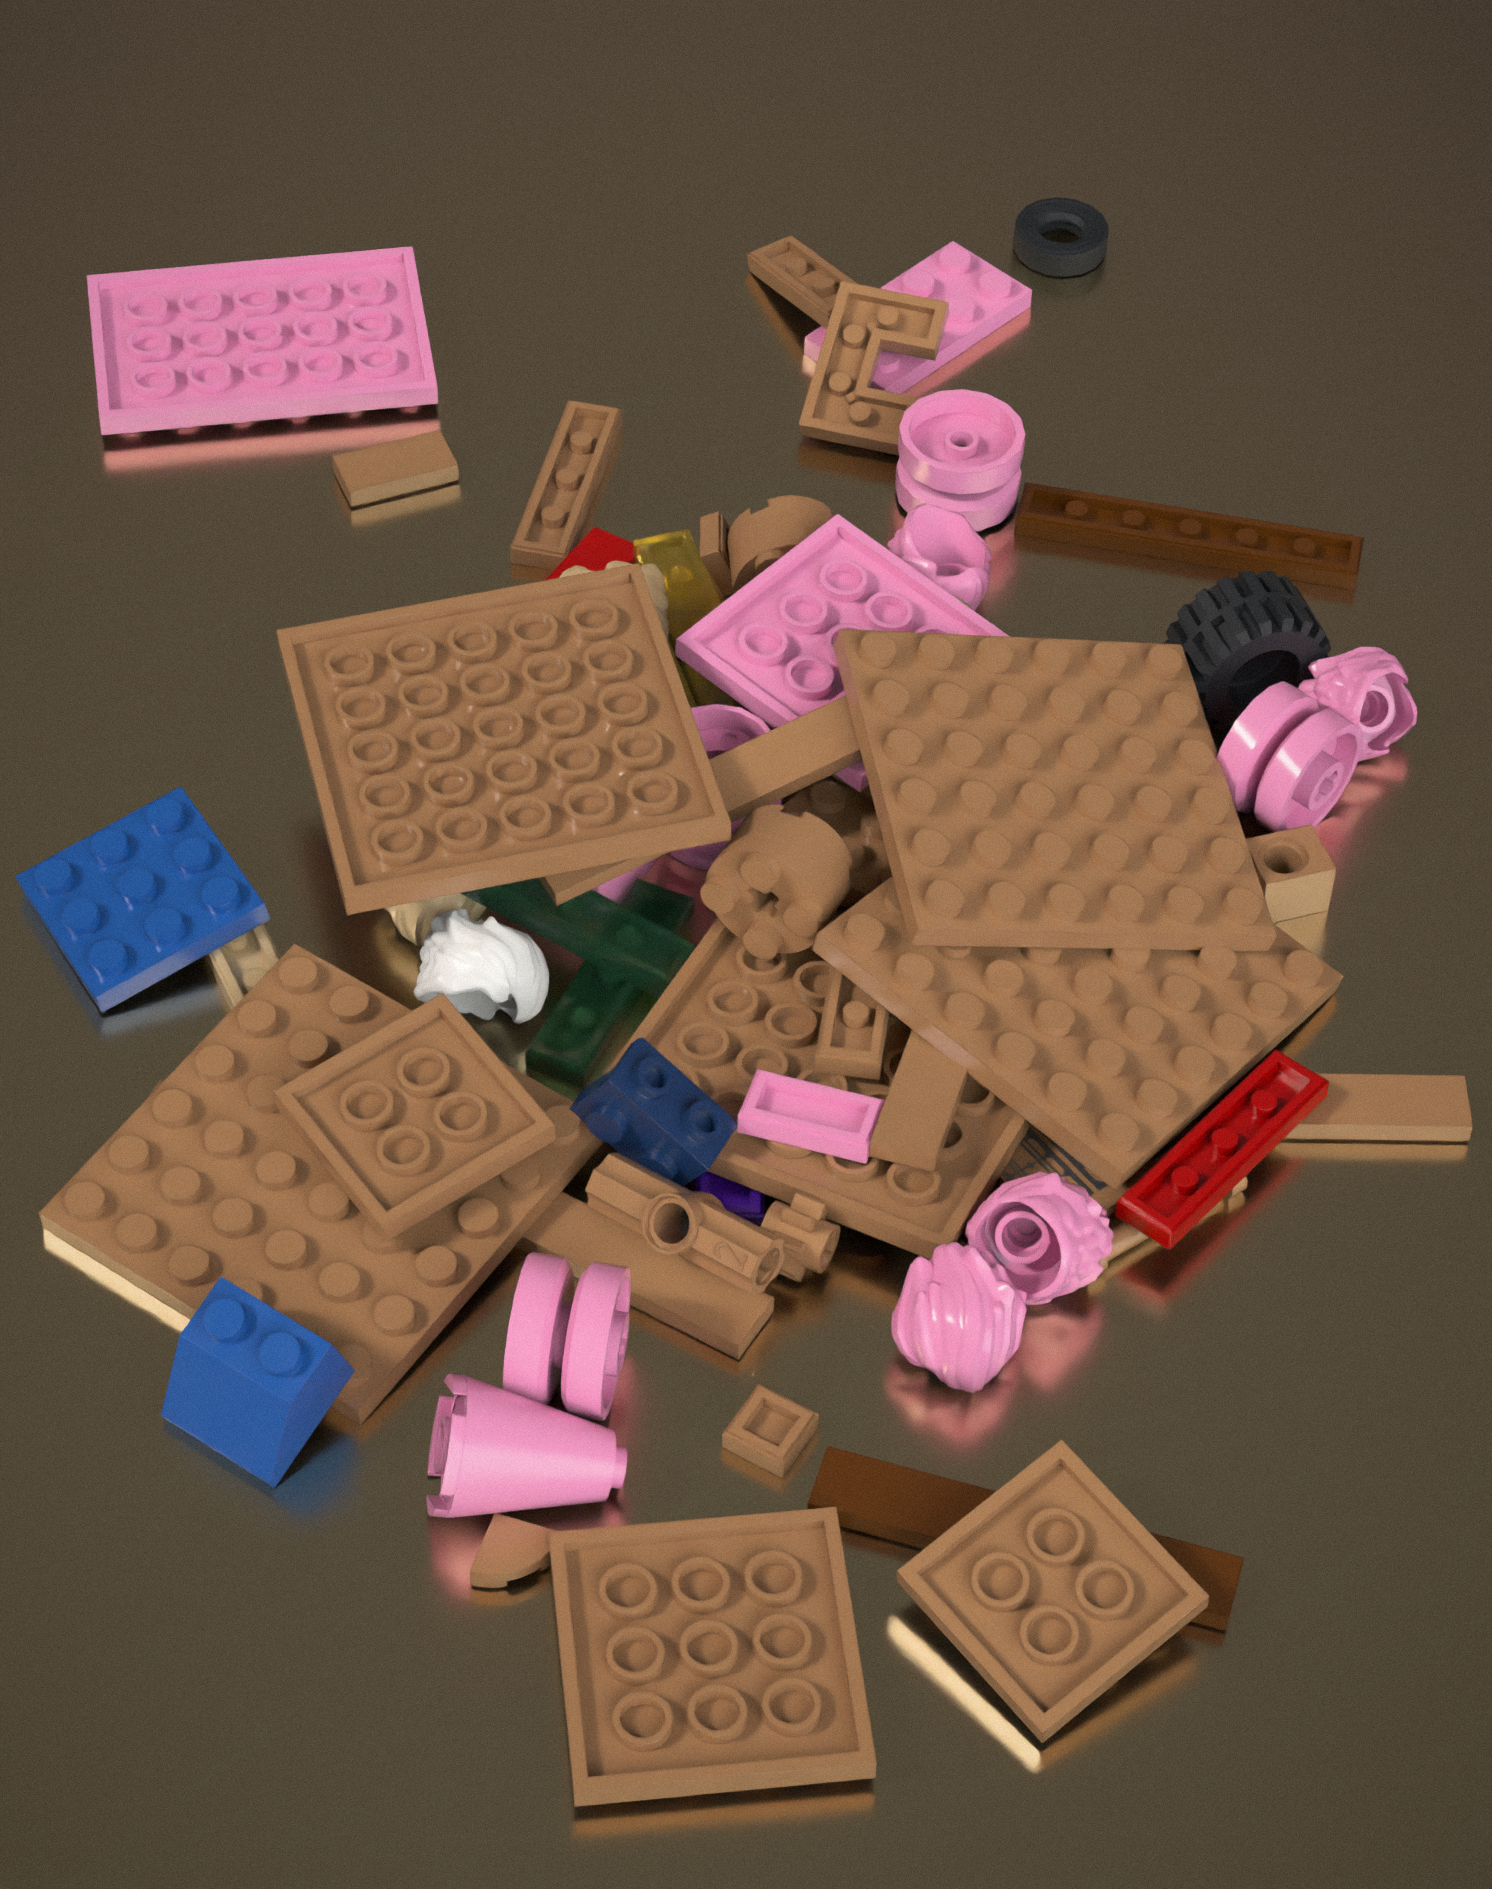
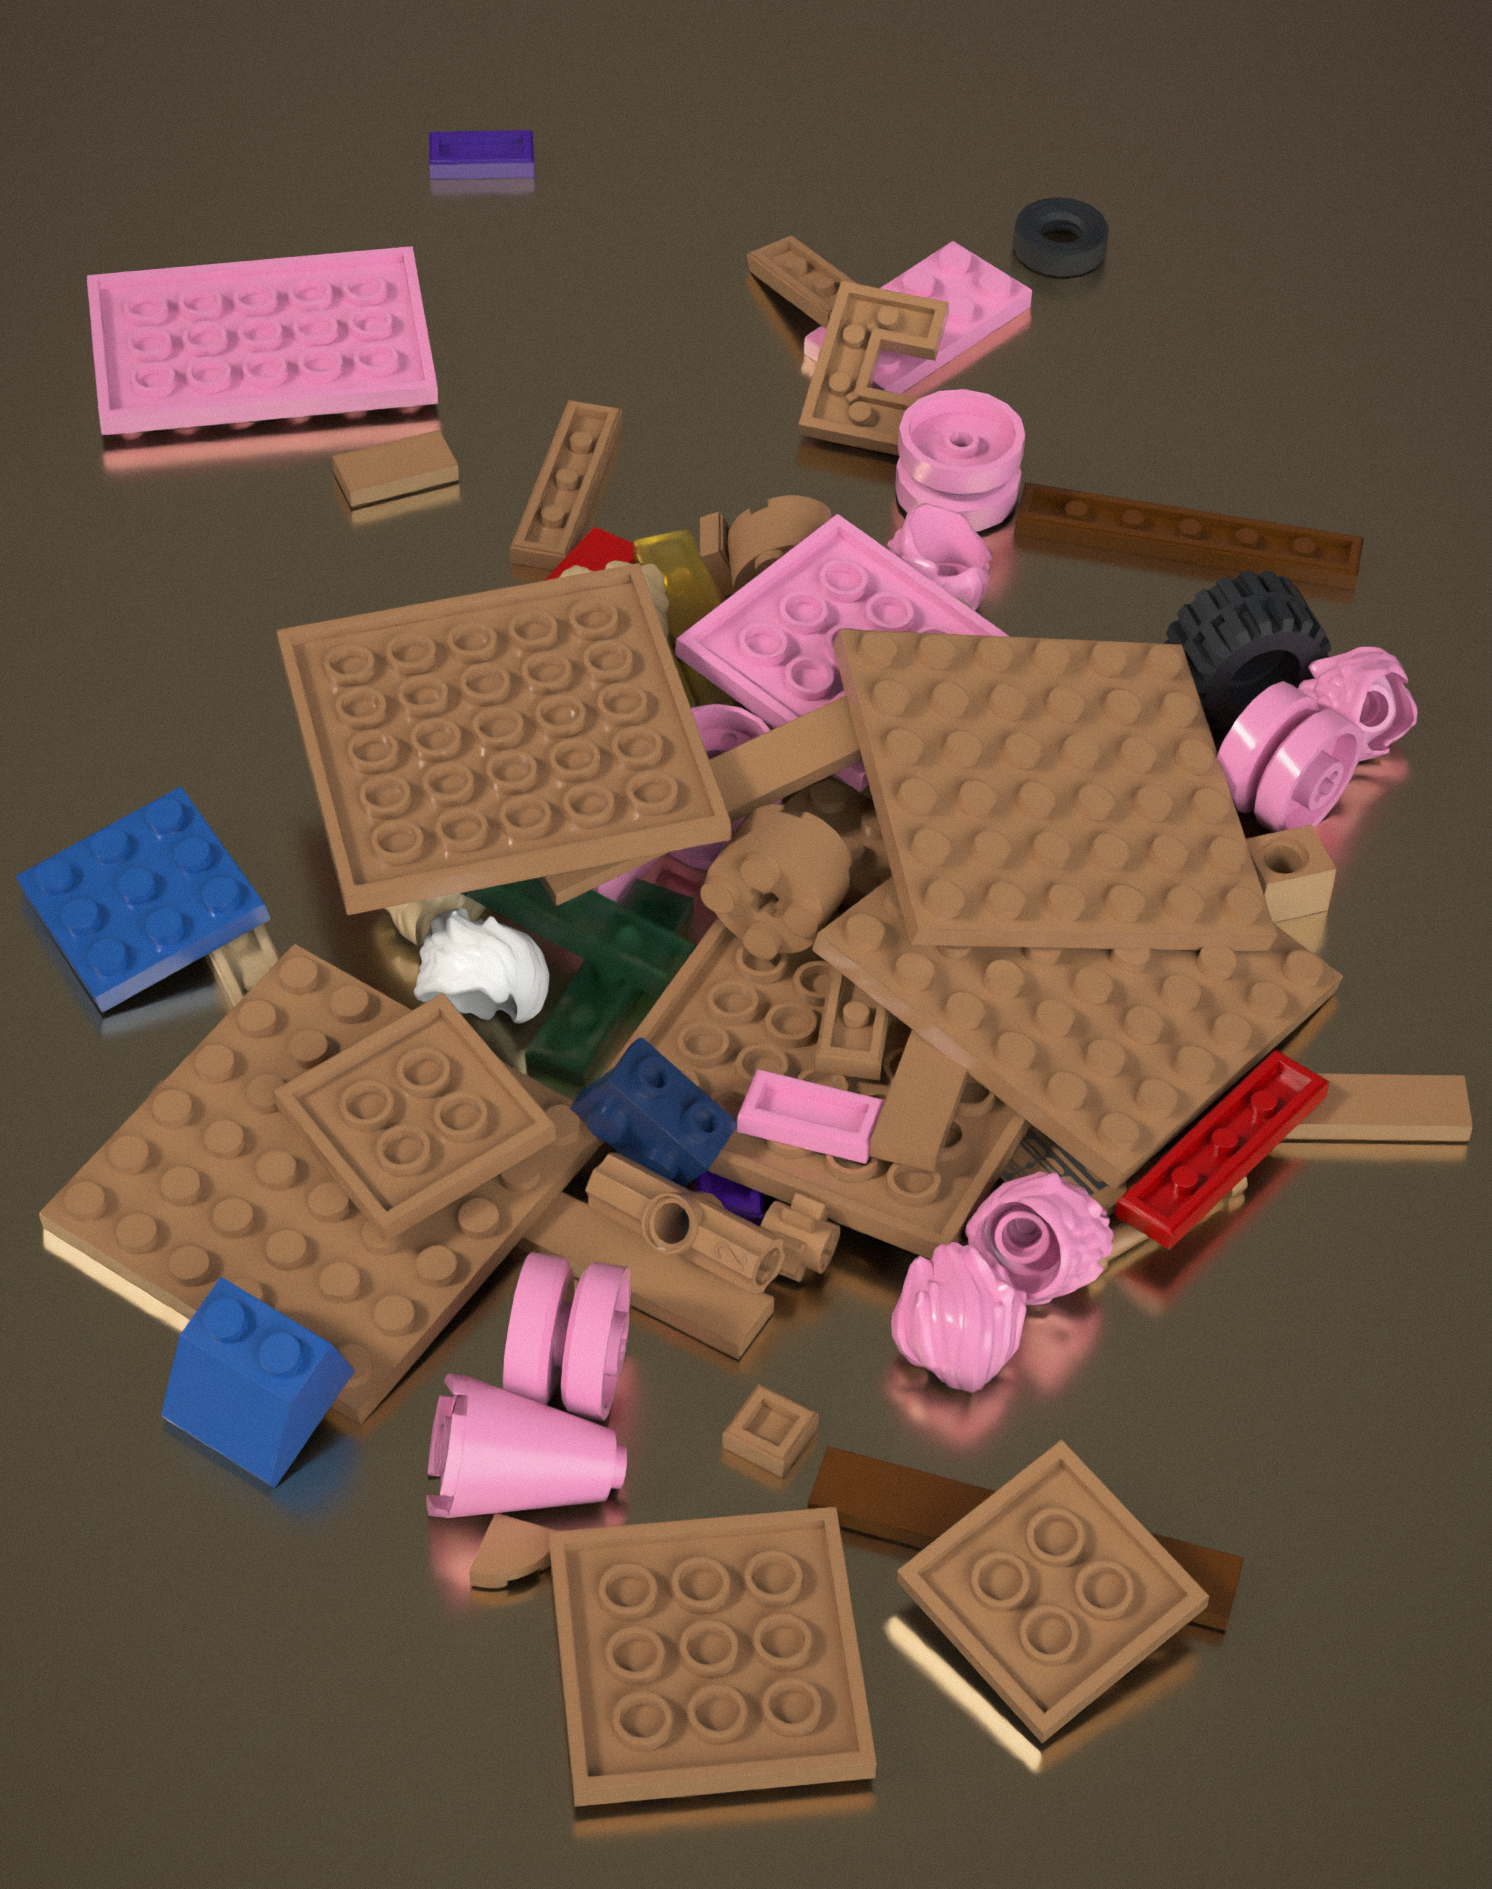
(481, 154): none -> dark purple tile

